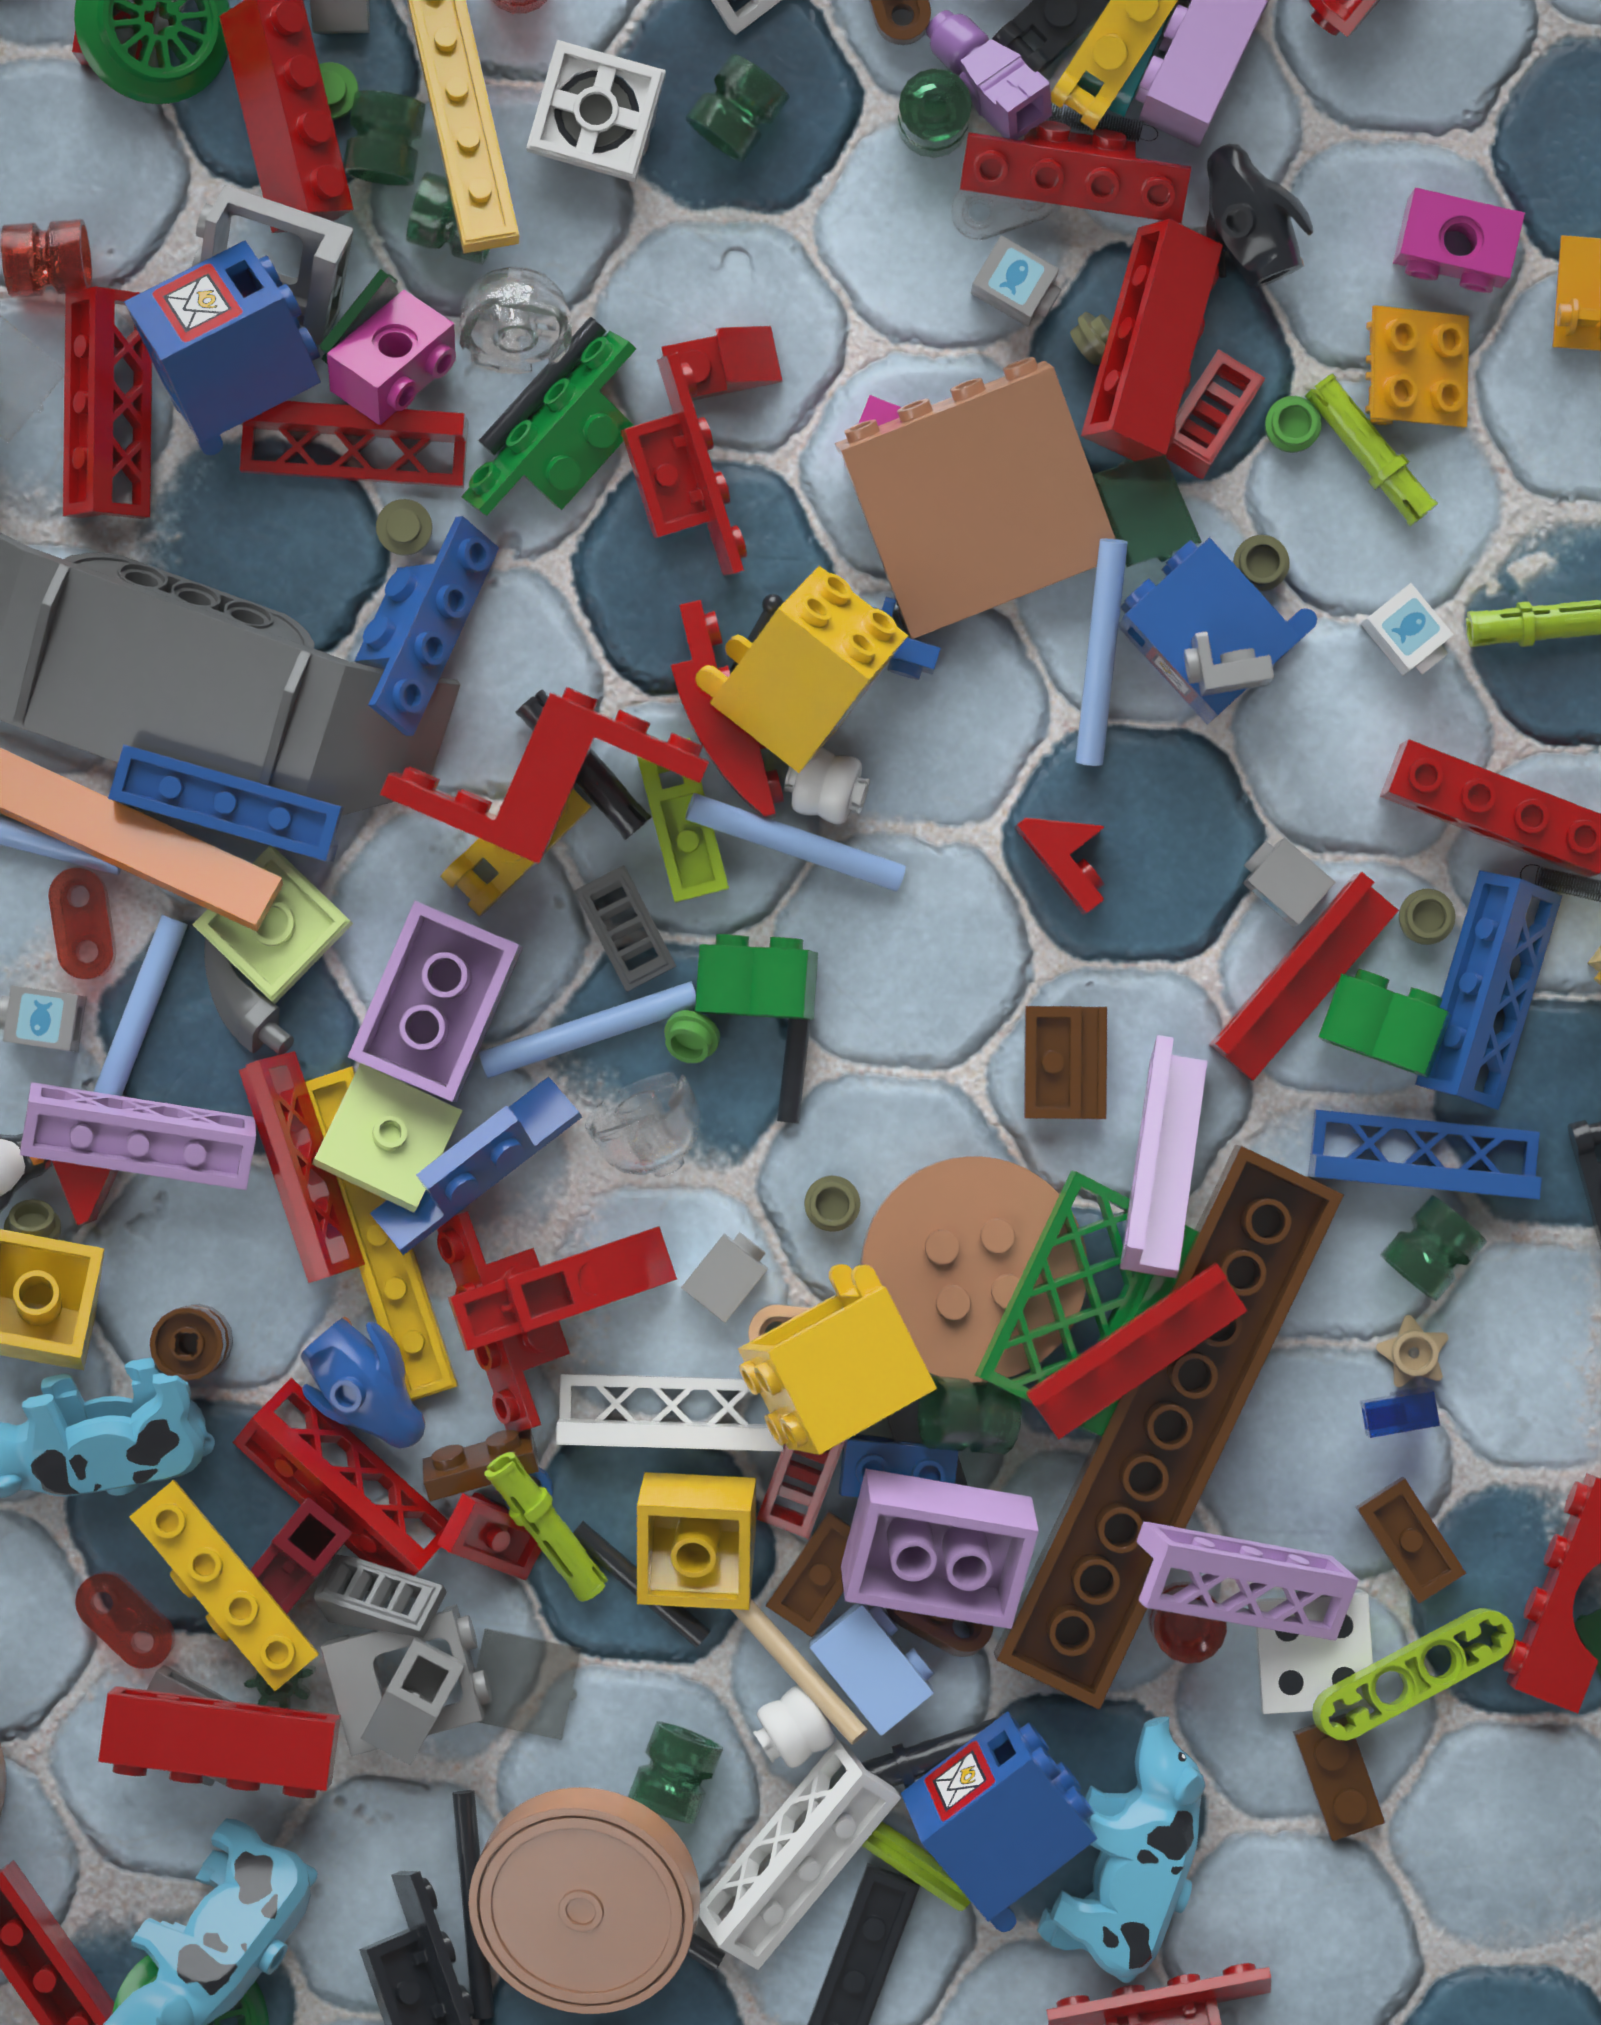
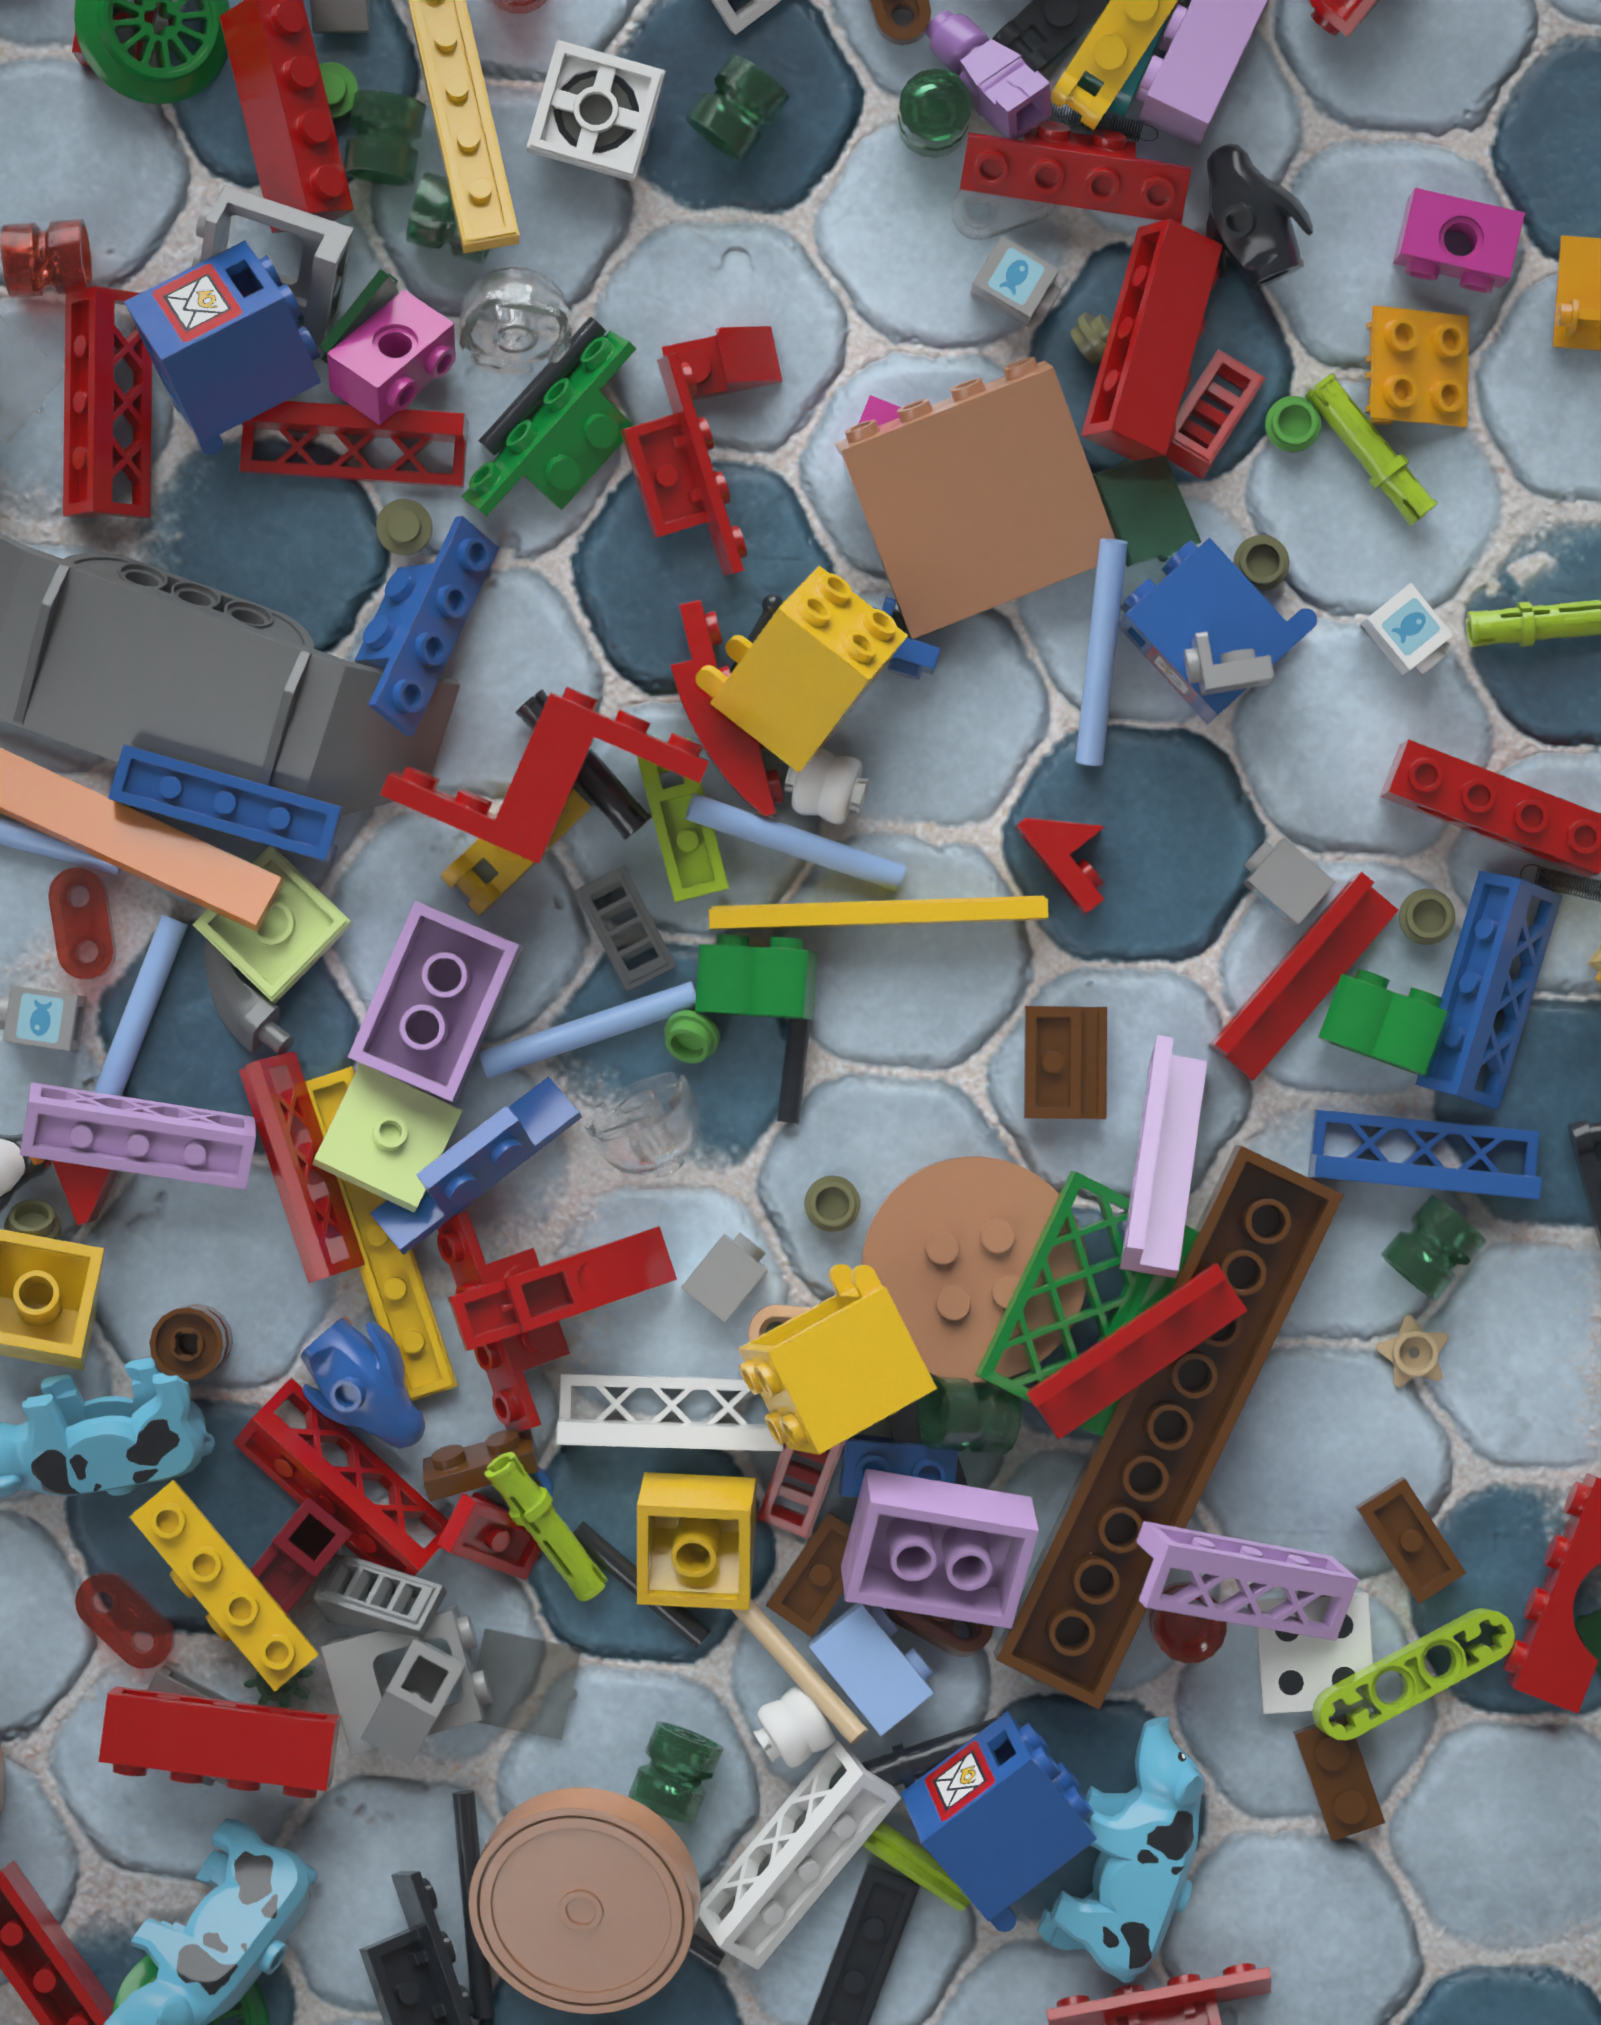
(878, 913): none -> yellow tile
(1400, 1412): clear blue piece -> none

